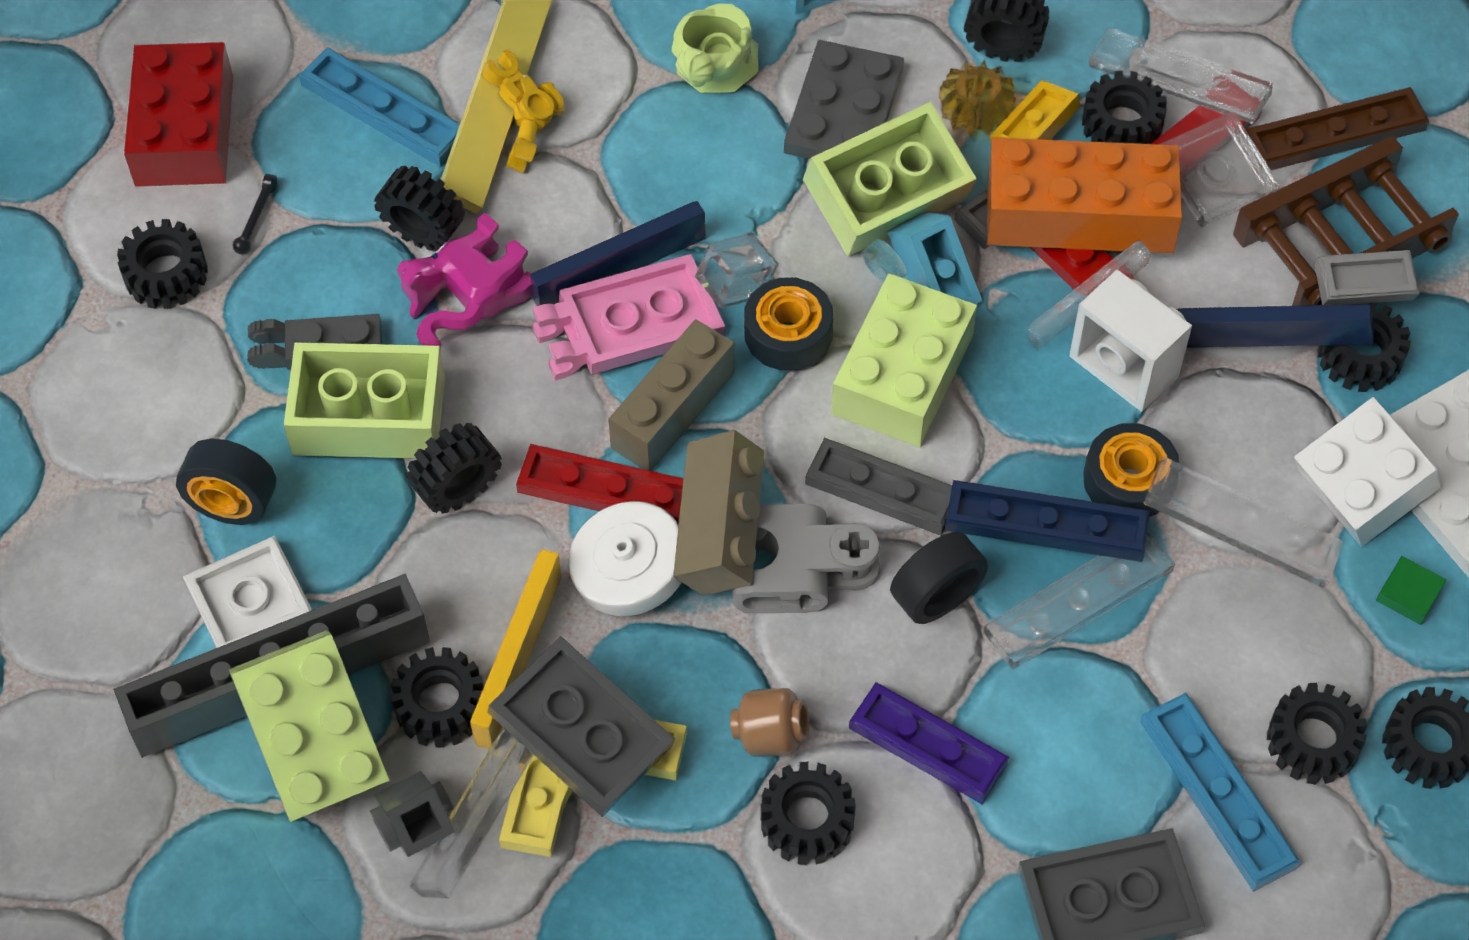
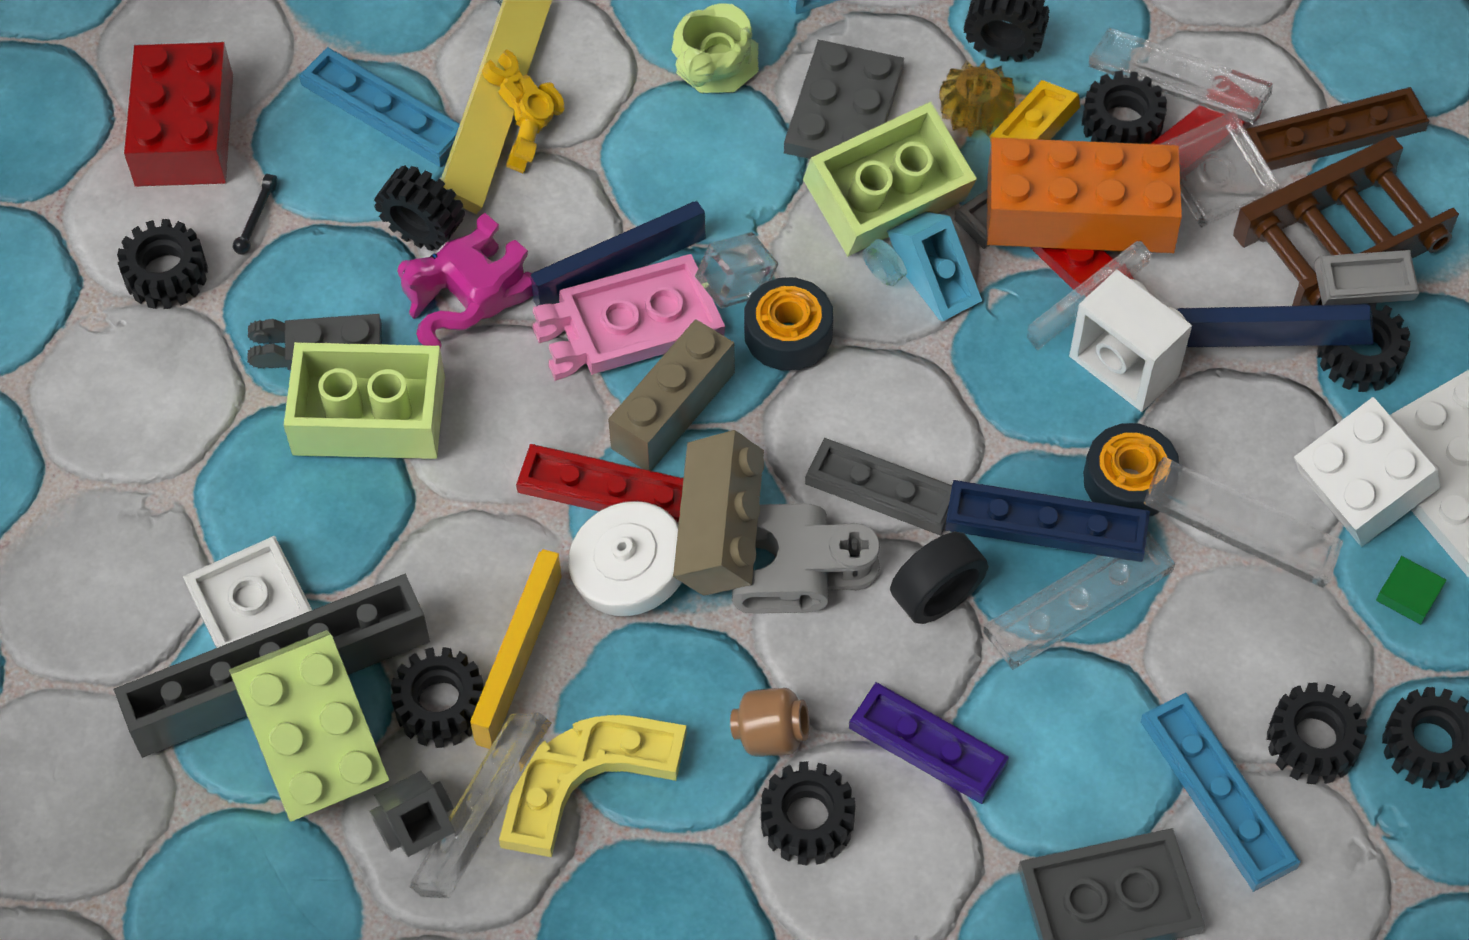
(226, 481): black wheel -> none
(453, 468): black tyre -> none
(581, 726): dark grey plate -> none
(903, 360): yellowish green brick -> none

